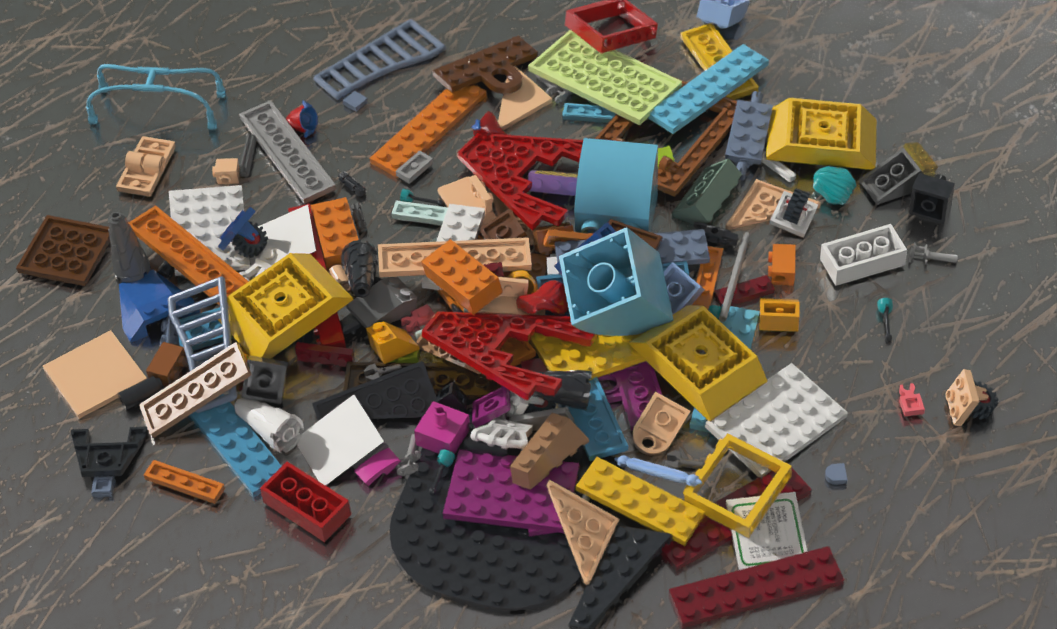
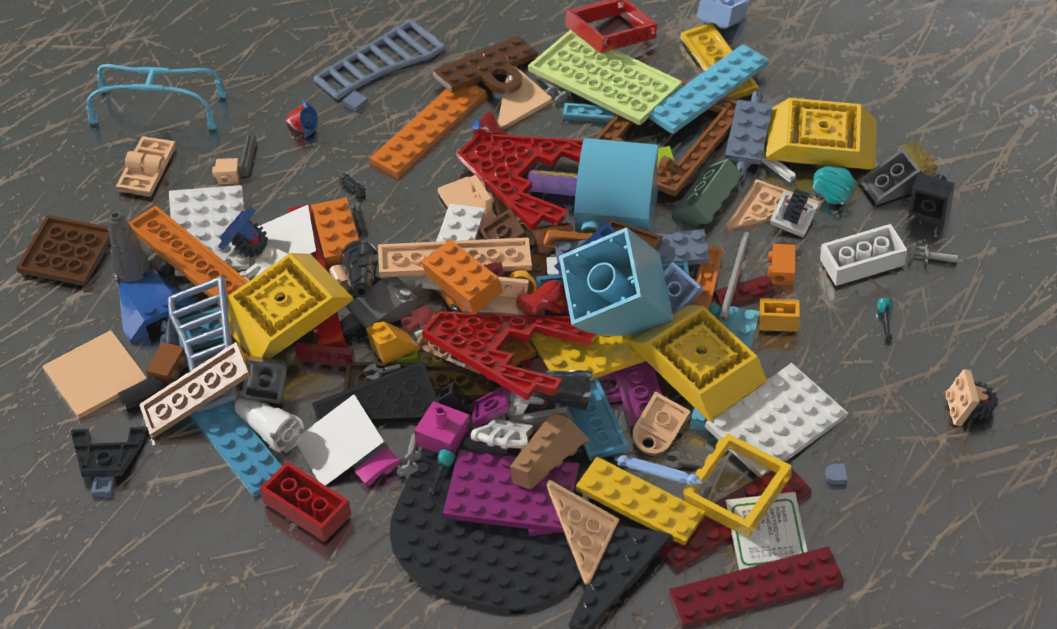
(184, 481): orange plate -> none
(287, 152): light grey plate -> none
(408, 196): hinge -> none
(414, 167): light grey plate -> none
(419, 212): light aqua plate -> none
(717, 234): black hinge -> none
(910, 402): coral plate -> none

